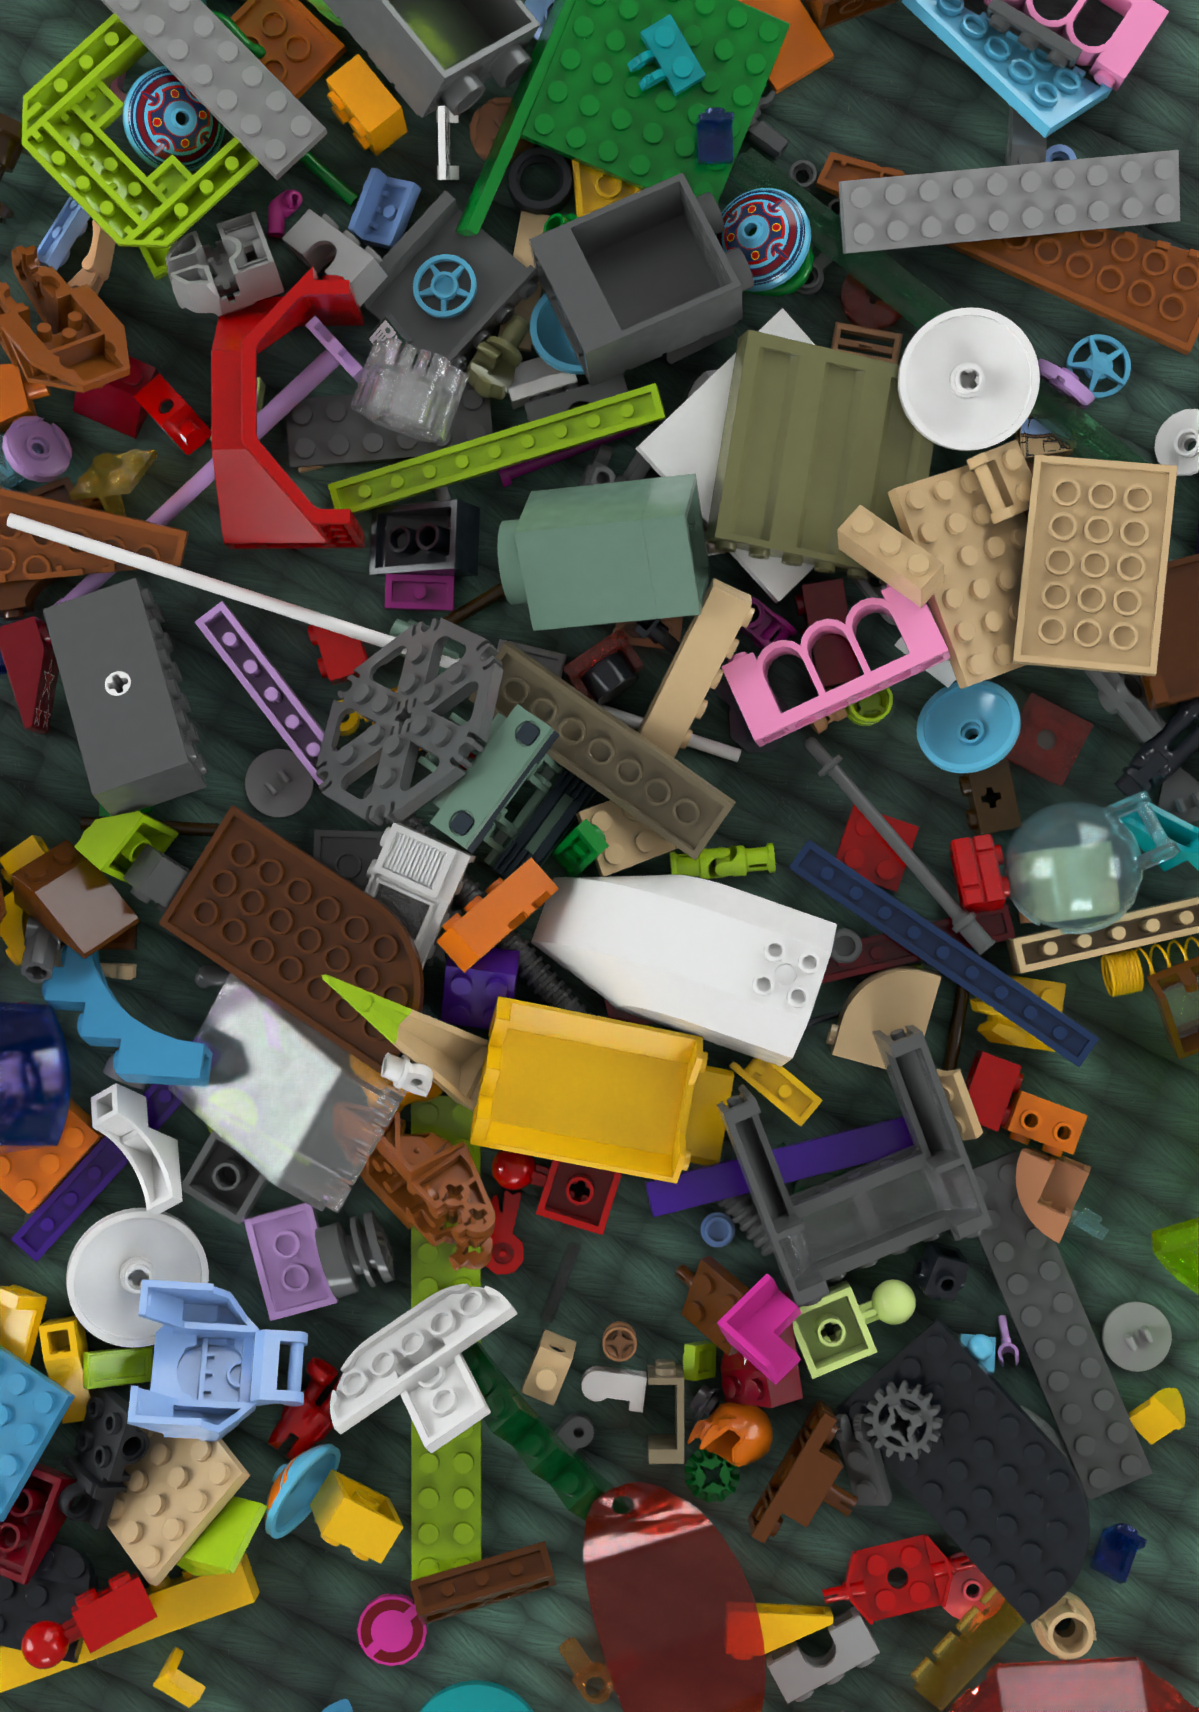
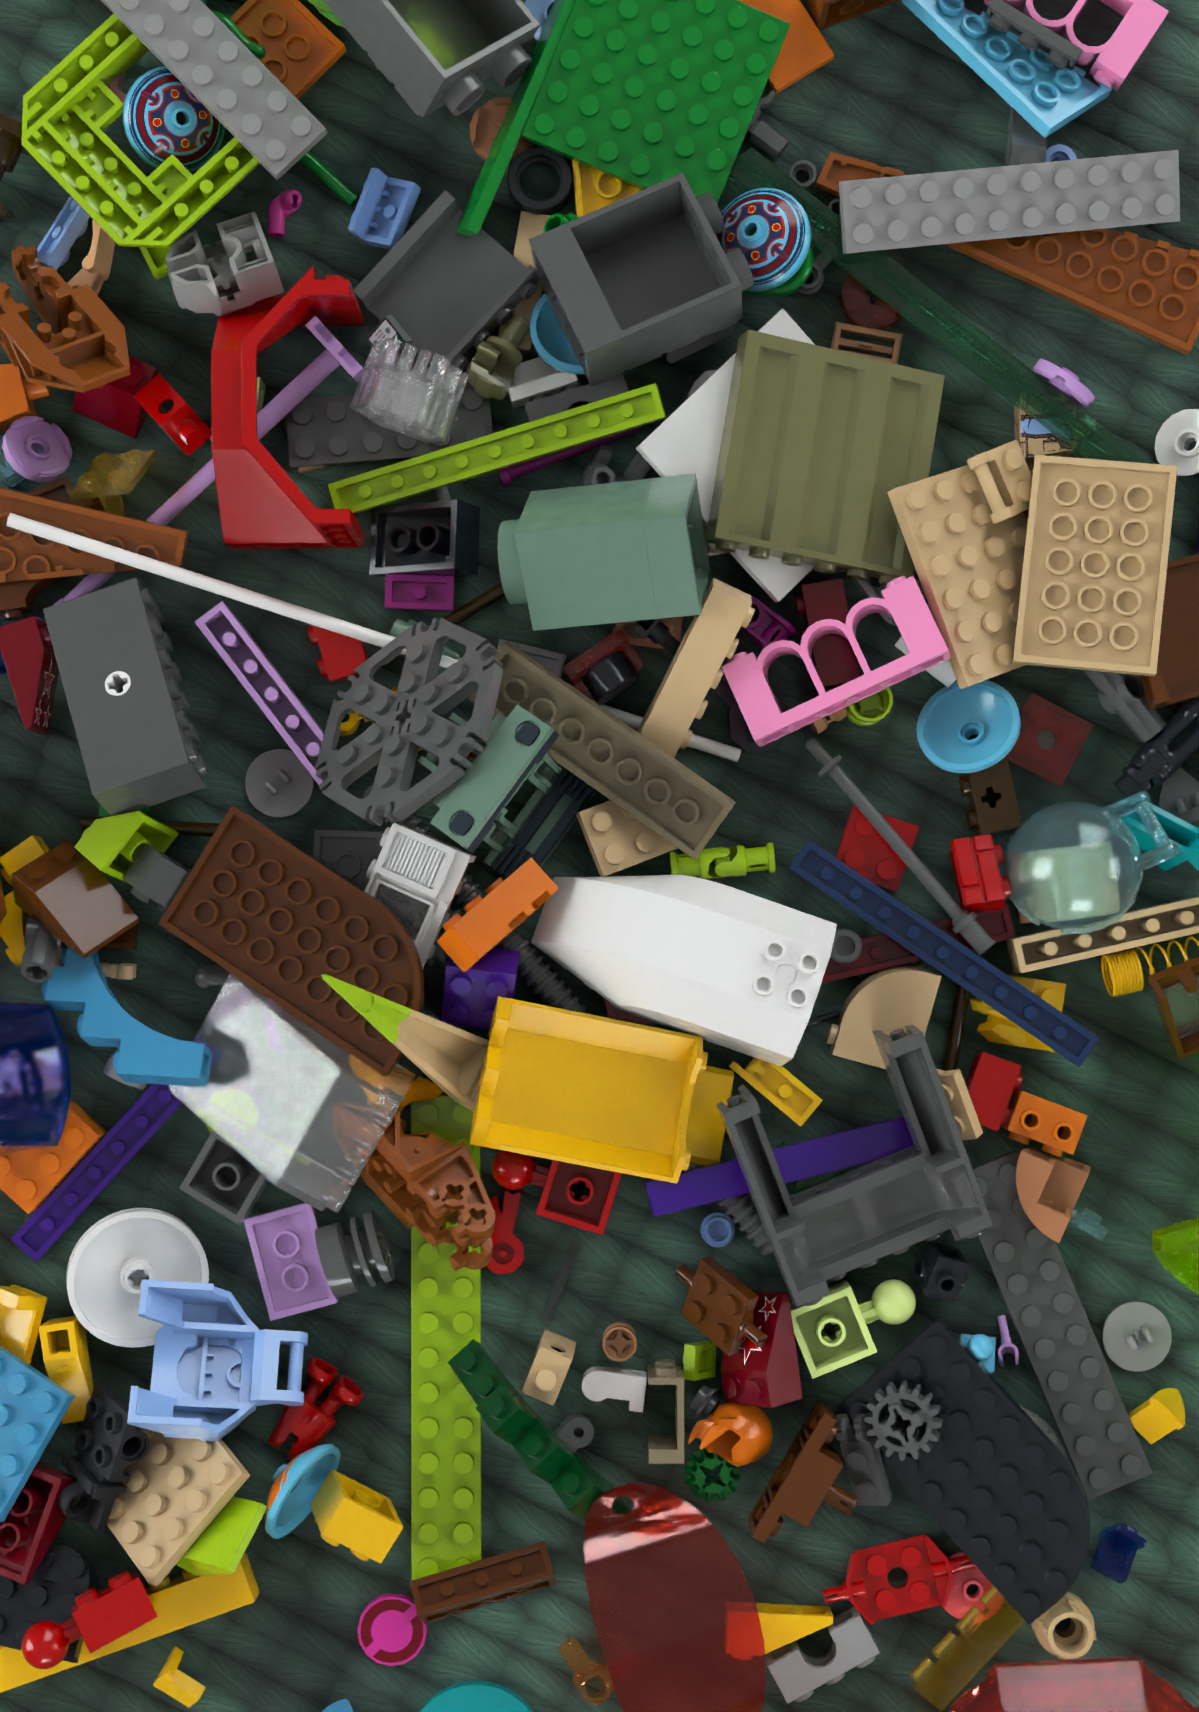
(117, 1367): lime tile -> none
(153, 1155): white arch -> none
(318, 242): light grey arch -> none
(366, 106): light orange brick -> none
(406, 1075): white piece -> none
(423, 1364): white plate -> none
(444, 170): white flag -> none
(445, 286): medium azure wheel -> none
(580, 848): green plate -> none
(671, 55): teal hinge -> none
(715, 136): clear blue bracket -> none
(755, 1328): dark pink panel -> none
(890, 556): tan brick -> none
(968, 379): white dish -> none
(1100, 365): medium azure wheel -> none

